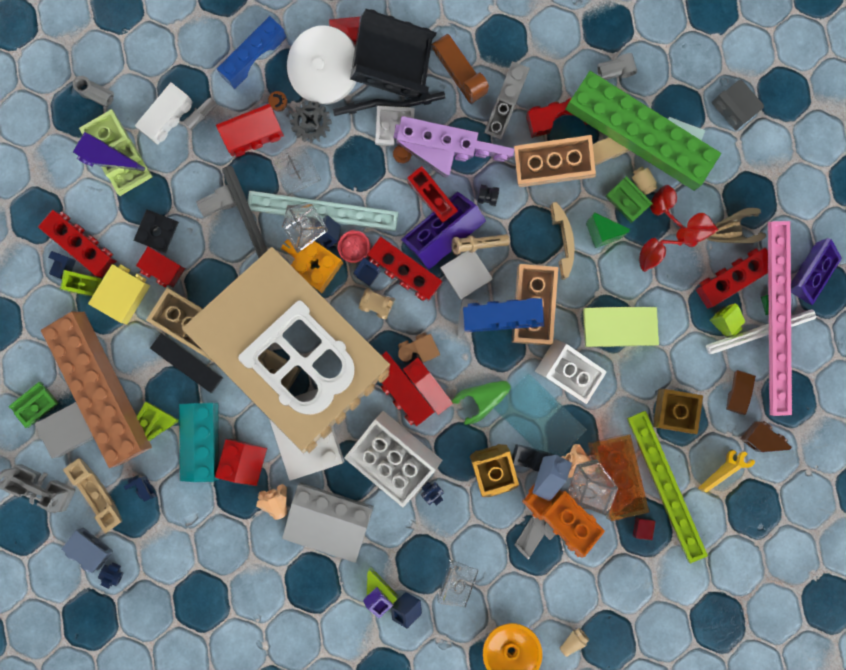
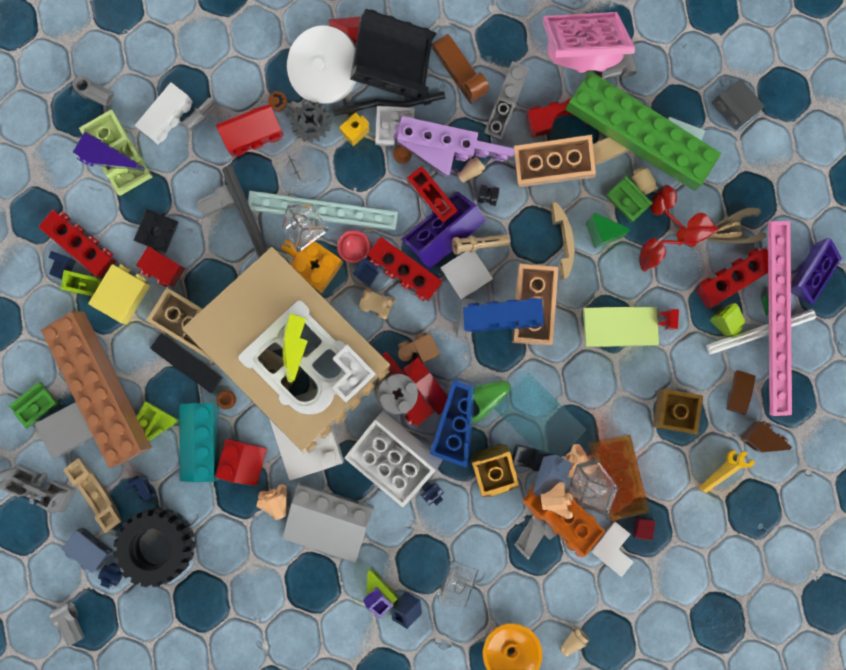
(66, 621): none -> light grey piece
(129, 552): none -> black tyre
(226, 399): none -> dark orange plate
(264, 38): blue arch -> none
(293, 345): none -> neon yellow slope
(332, 235): dark blue panel -> none
(355, 128): none -> yellow brick
(356, 375): none -> white plate
(405, 387): none -> light grey brick
(455, 427): none -> blue wedge
(471, 169): none -> tan cone
(557, 501): none -> light nougat rock
(570, 371): white slope -> none
(587, 40): none -> bright pink piece
(608, 549): none -> white tile
(667, 487): lime plate -> none
(671, 319): none -> red tile

